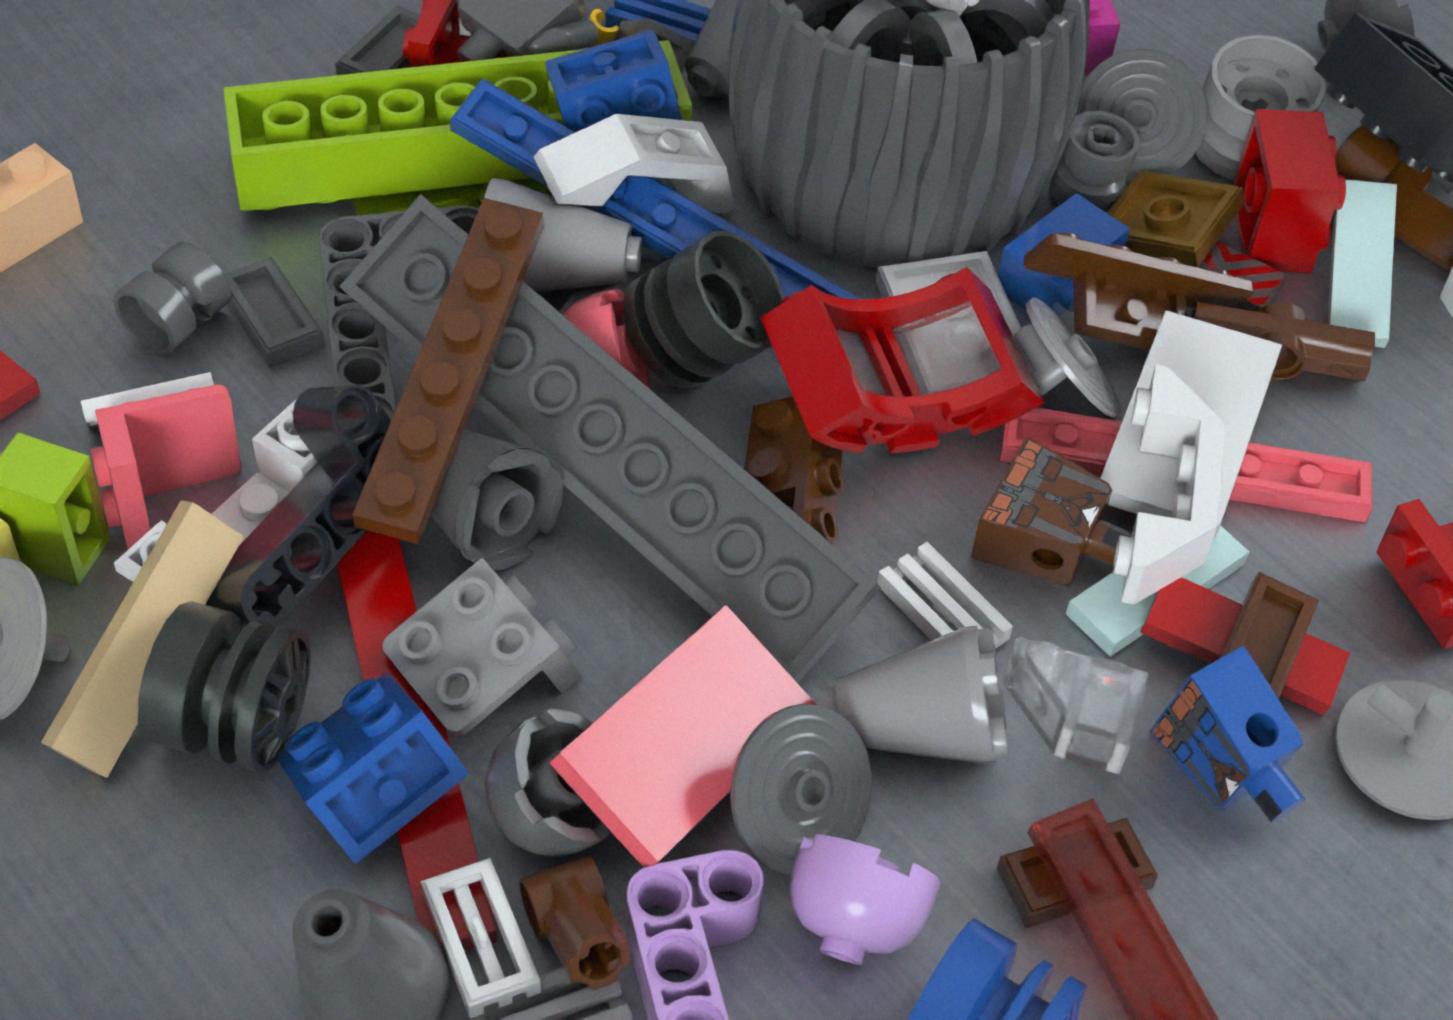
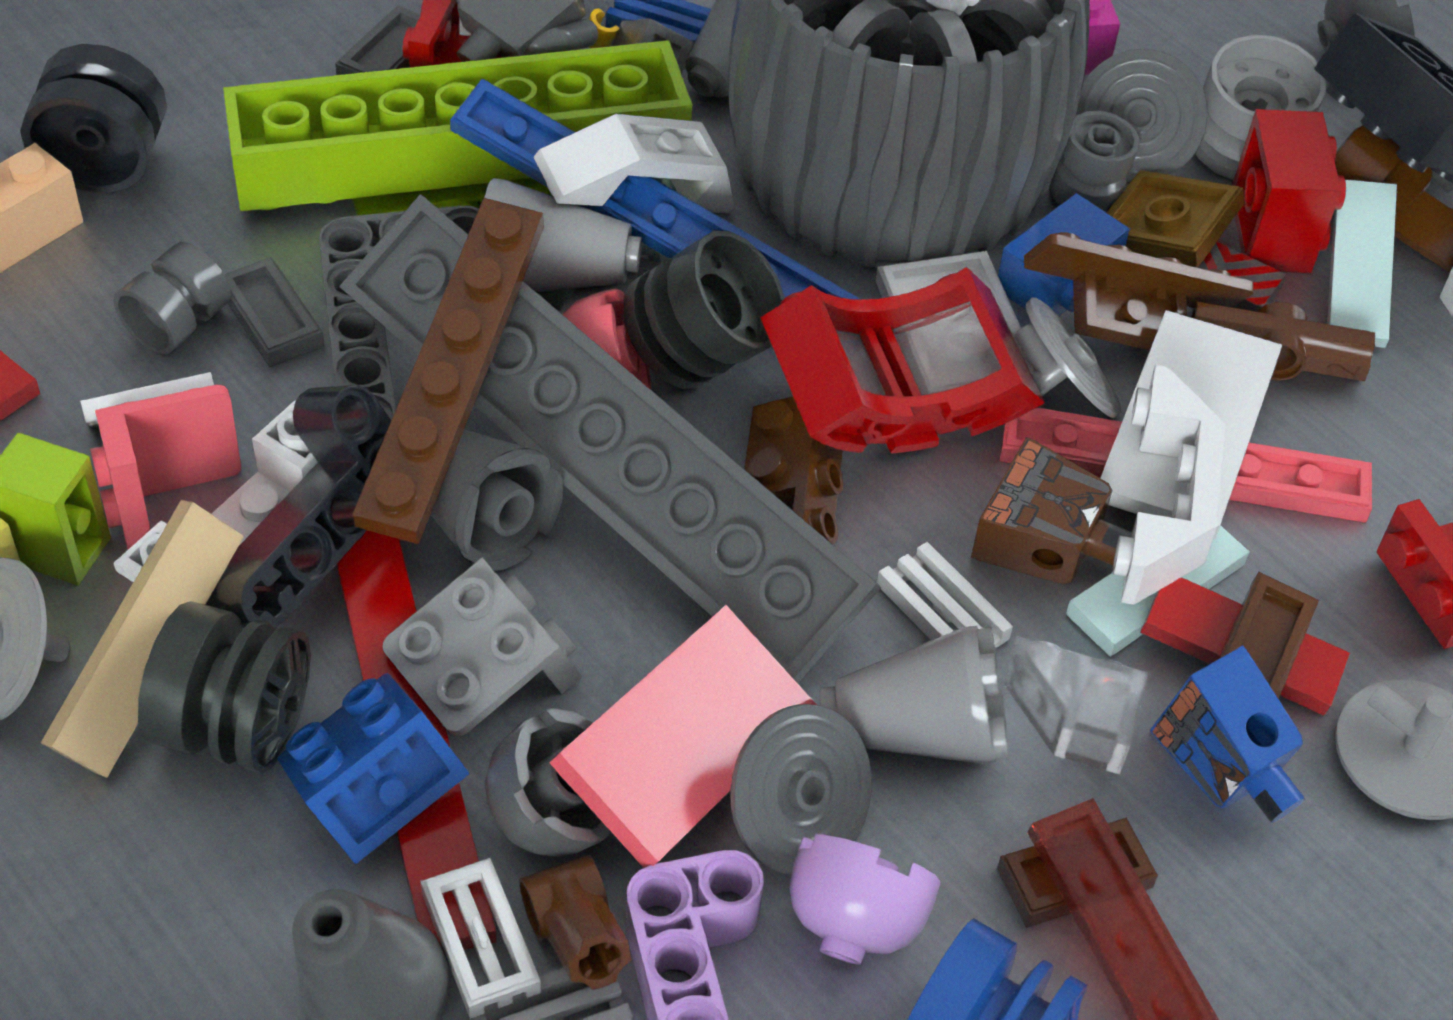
(96, 115): none -> black wheel
(613, 79): blue bracket -> none

